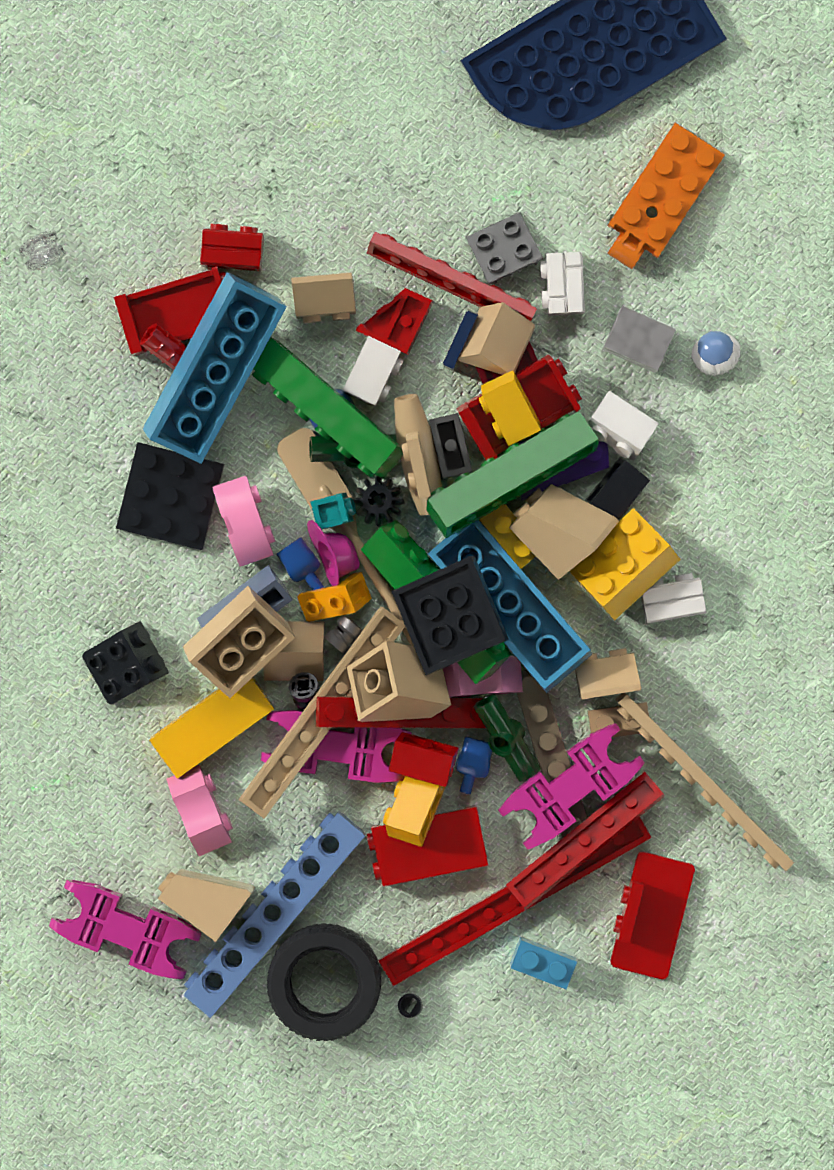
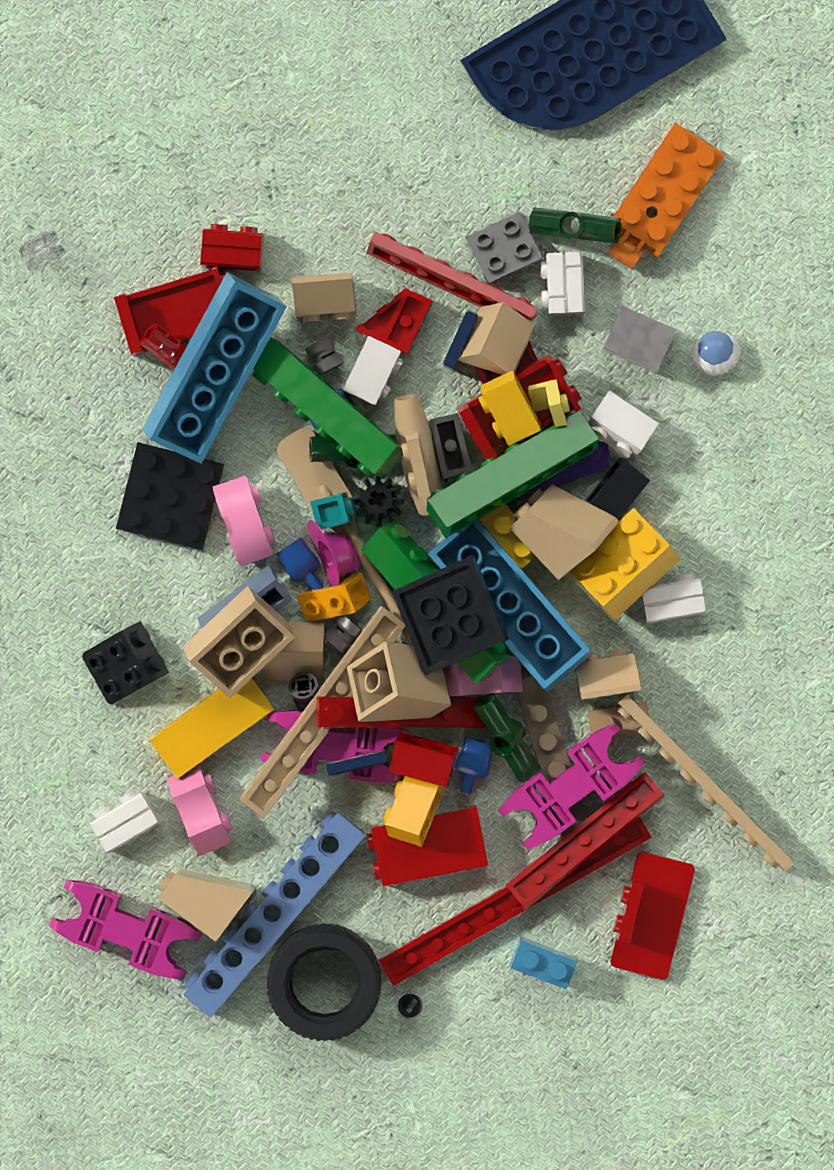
(125, 821): none -> white brick
(322, 349): none -> flat silver wheel
(356, 762): none -> dark blue tile
(548, 395): none -> light yellow bracket
(592, 226): none -> dark green piece

